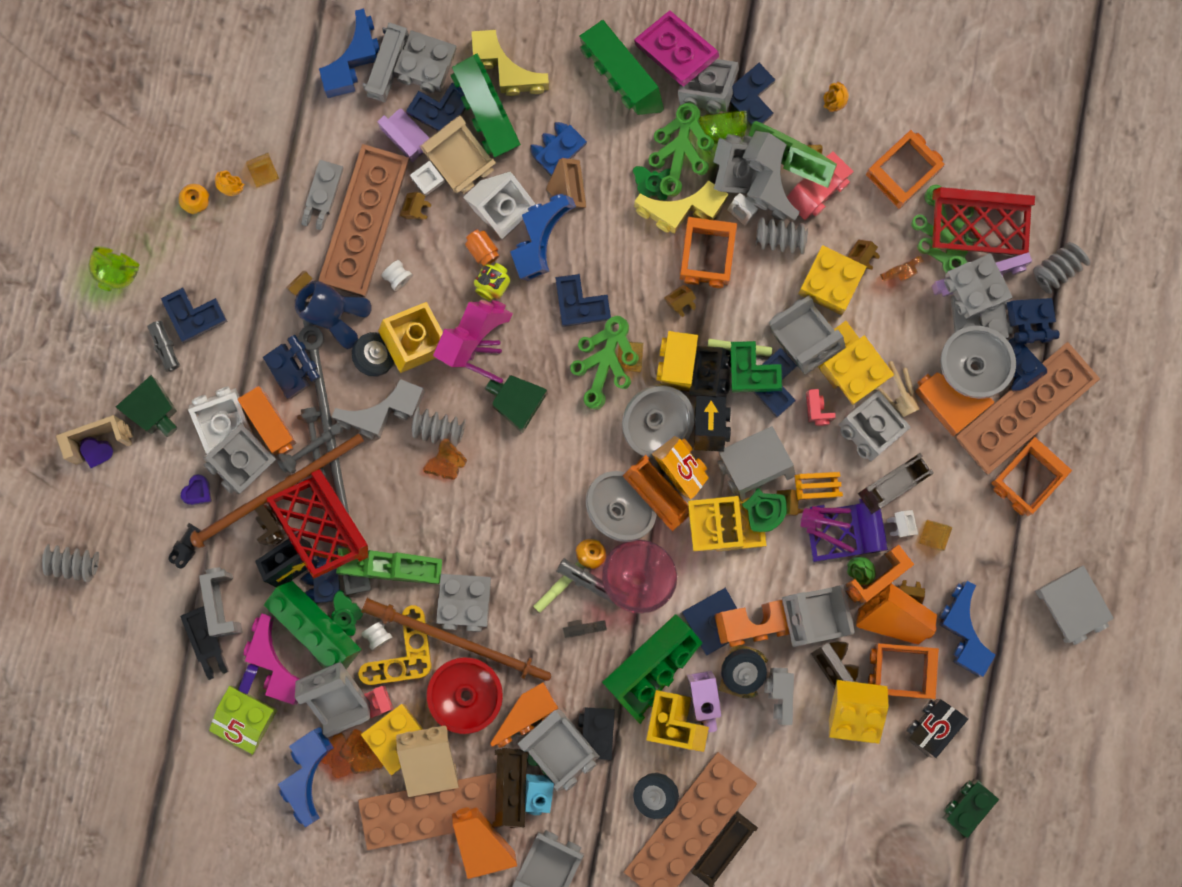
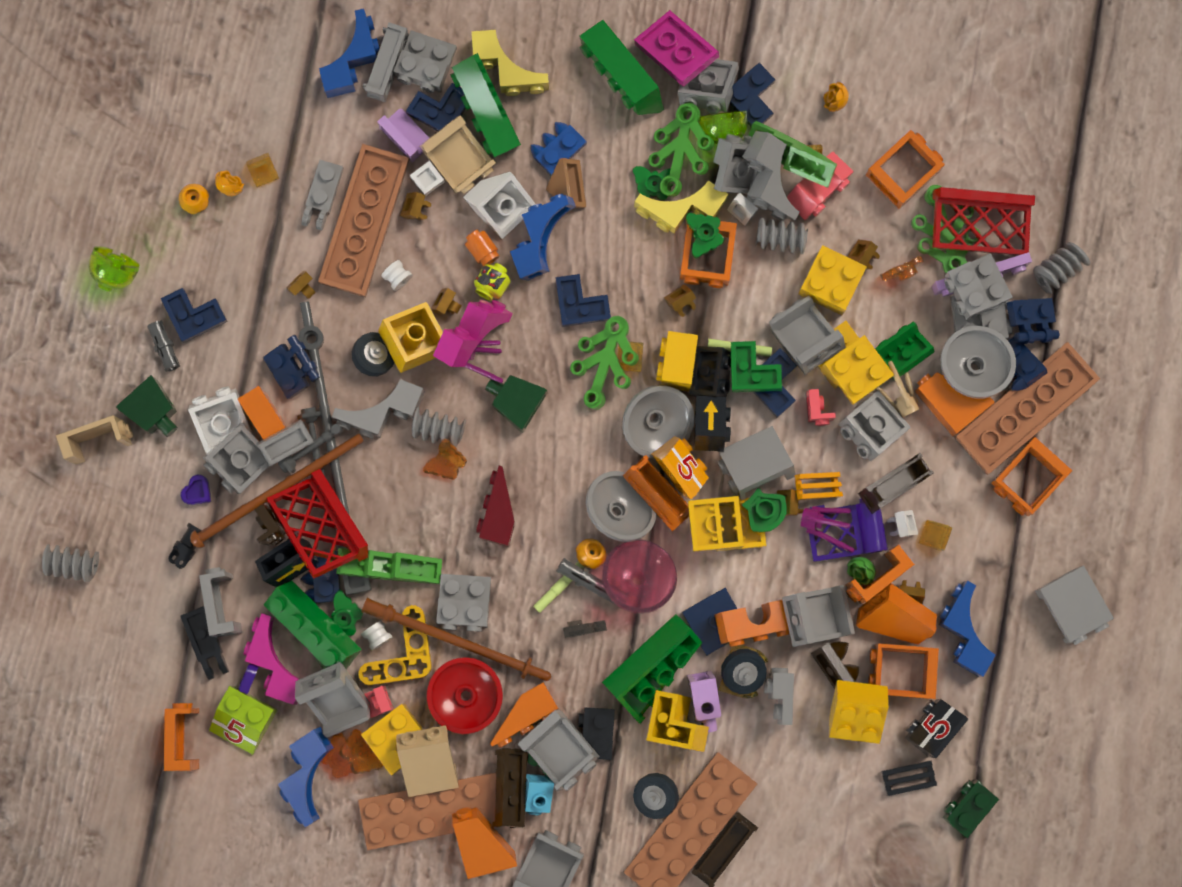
(95, 451): dark purple tile -> none
(174, 738): none -> orange panel
(285, 442): none -> light grey tile
(327, 308): dark blue piece -> none
(445, 302): none -> pearl gold tile
(499, 517): none -> dark red slope
(704, 242): none -> green animal
(905, 348): none -> green bracket
(930, 773): none -> black tile

